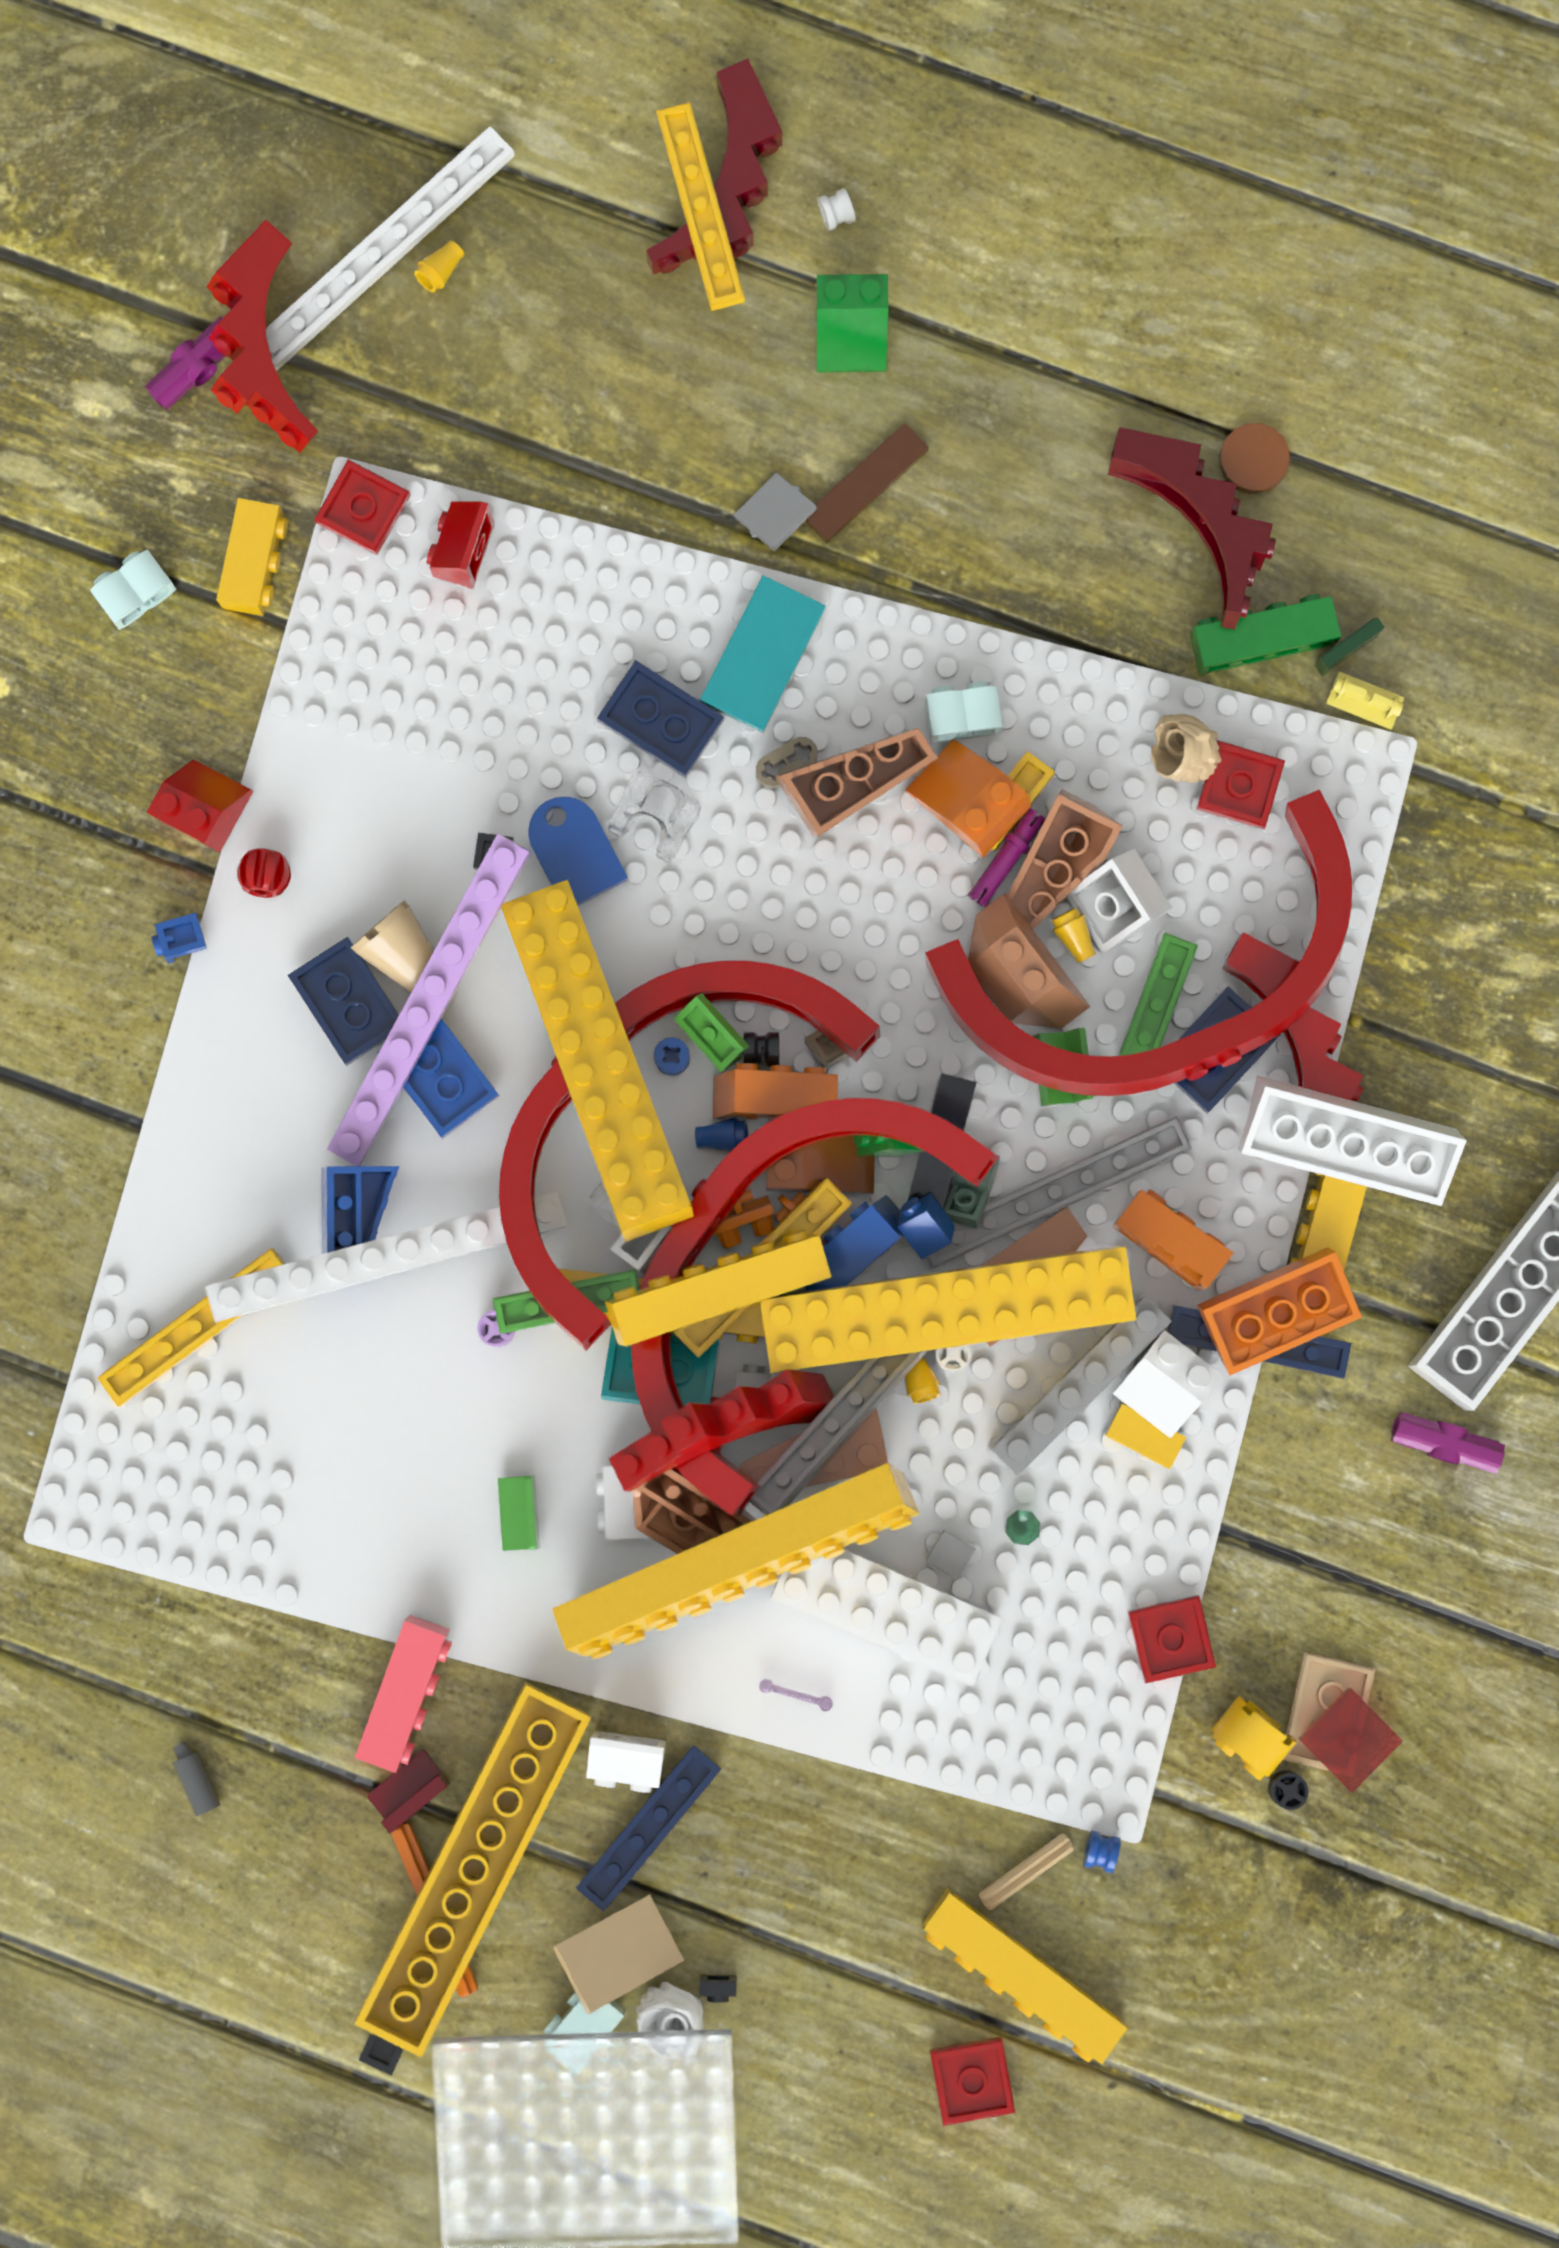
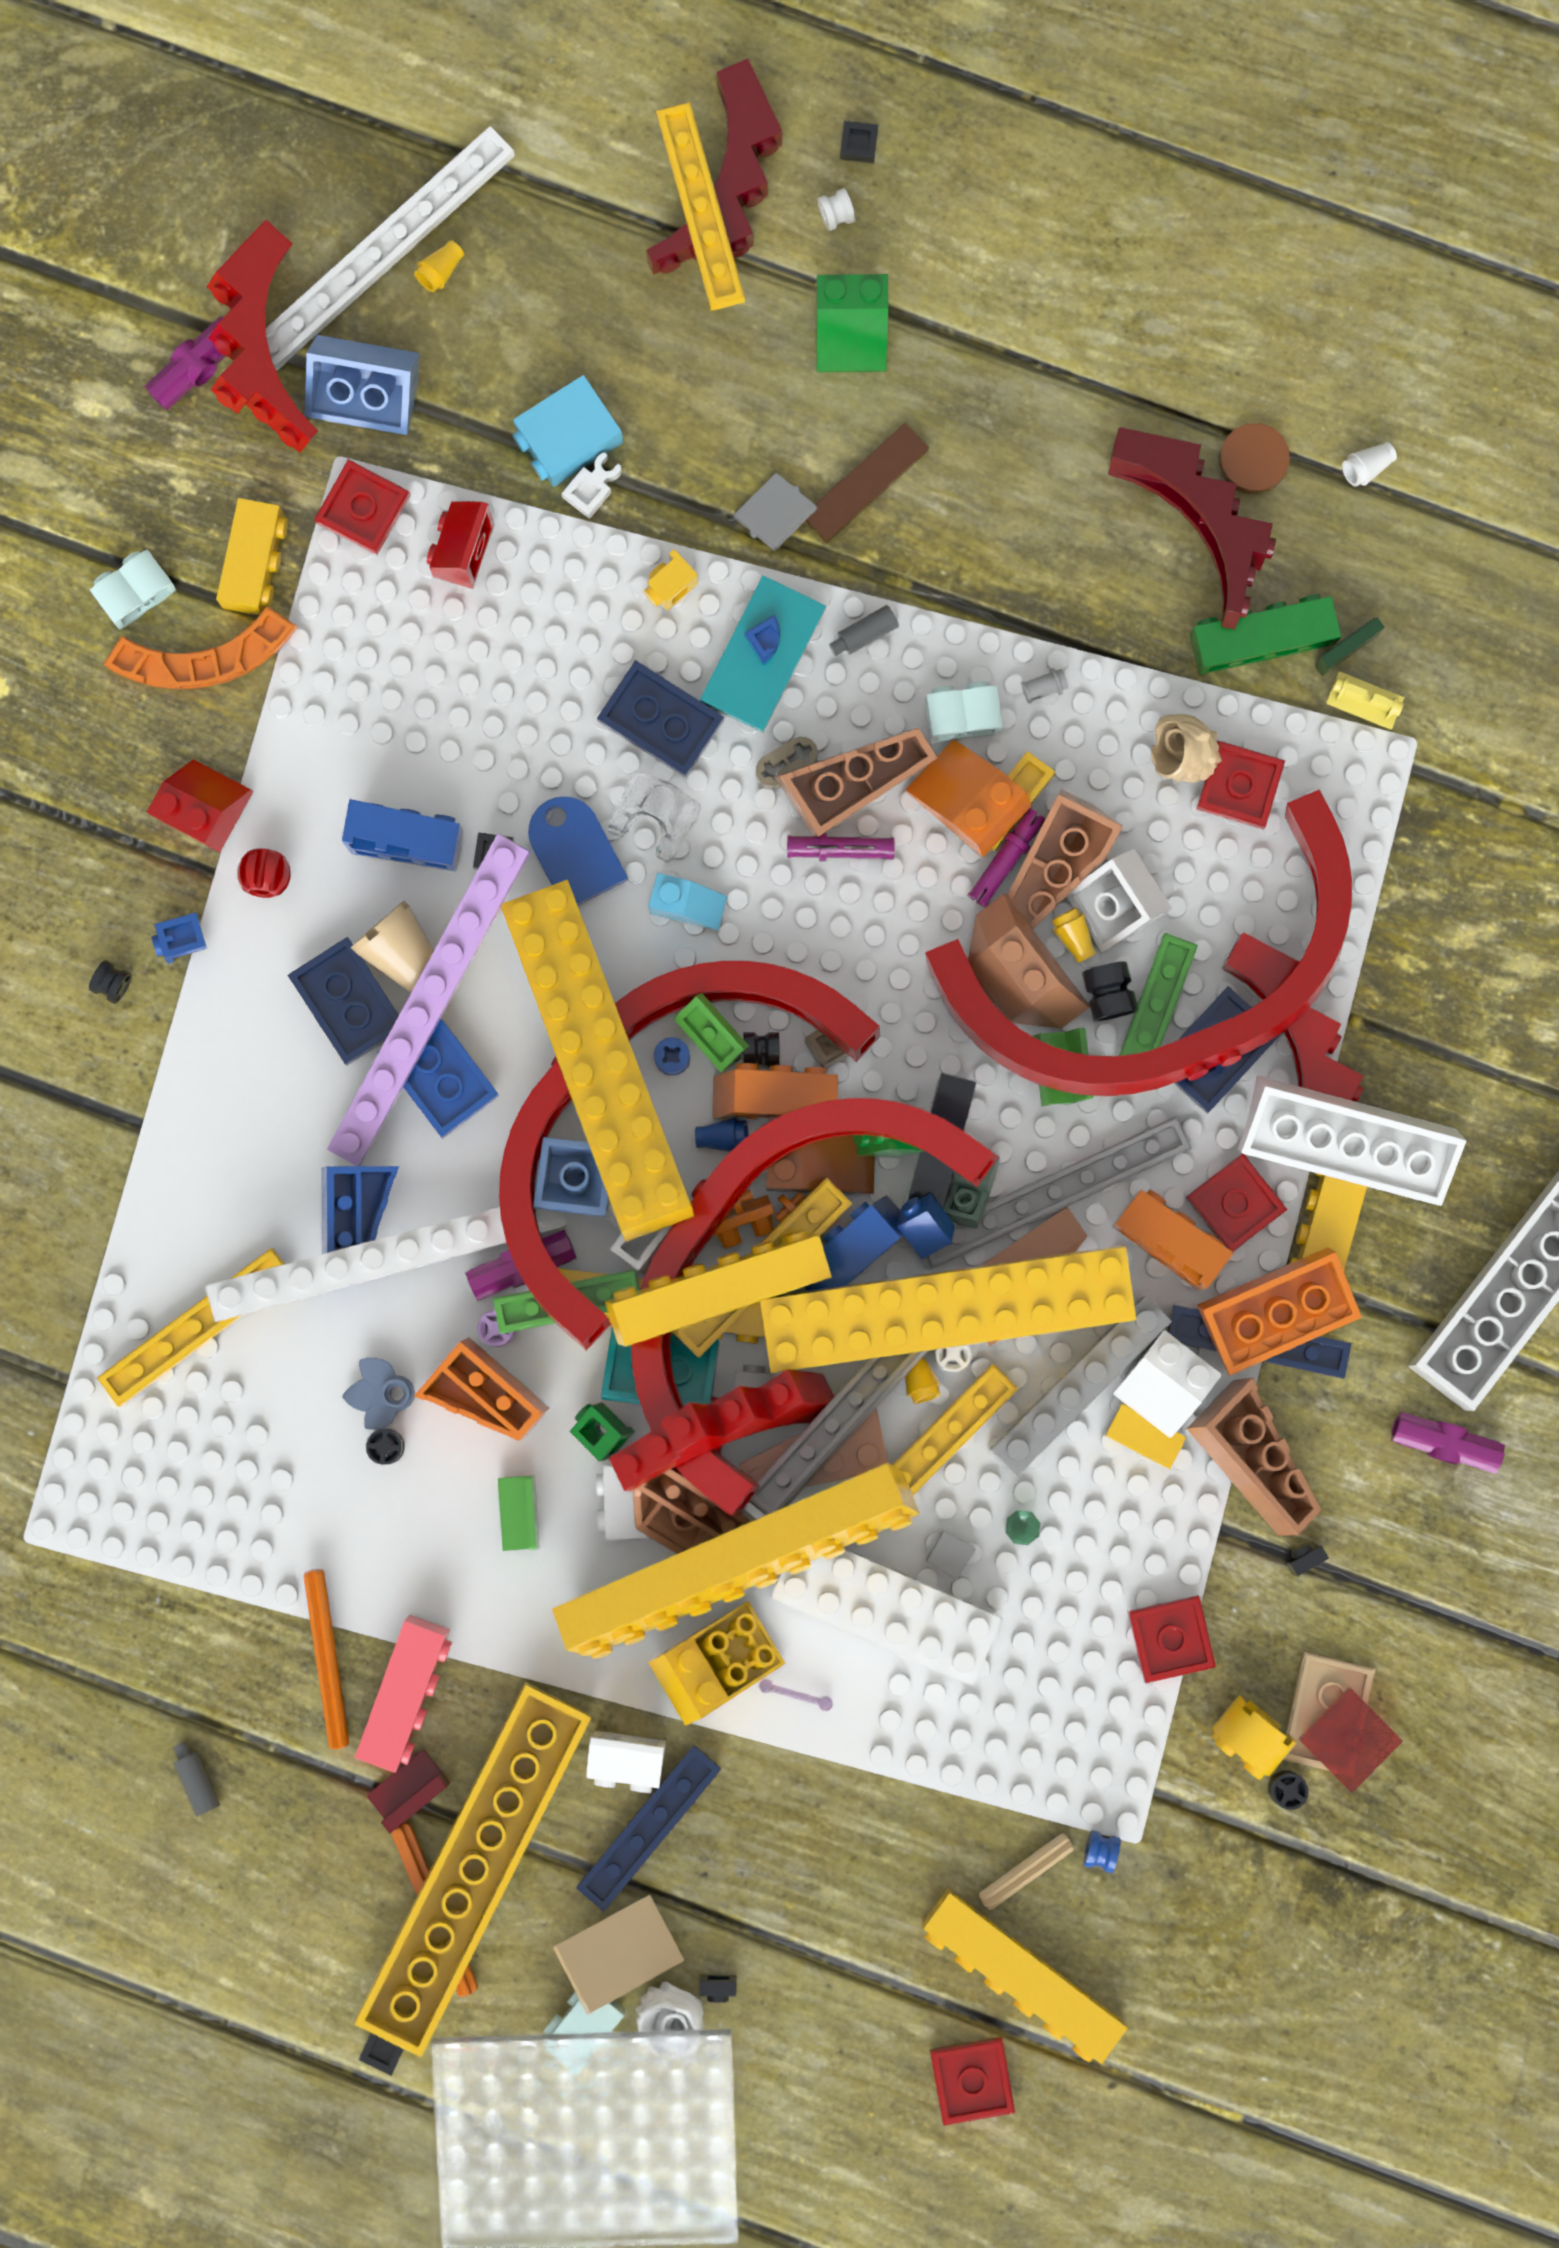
(110, 981): none -> black wheel
(203, 667): none -> orange tile
(326, 1658): none -> orange axle
(361, 384): none -> medium blue slope
(374, 1393): none -> sand blue plate
(378, 1446): none -> black wheel
(402, 835): none -> blue wedge
(484, 1391): none -> orange wedge
(502, 1272): none -> magenta piece
(566, 431): none -> medium azure brick
(569, 1179): none -> medium blue slope
(589, 1434): none -> green brick
(590, 489): none -> white plate
(670, 582): none -> yellow brick
(686, 902): none -> medium azure slope
(716, 1663): none -> yellow slope
(764, 638): none -> blue tile
(859, 142): none -> black plate
(865, 631): none -> dark grey cylinder
(883, 847): none -> magenta pin
(954, 1427): none -> yellow tile
(1045, 685): none -> light grey pin
(1110, 991): none -> black wheel
(1236, 1203): none -> red tile
(1248, 1449): none -> nougat wedge
(1305, 1558): none -> black plate
(1368, 463): none -> white cone

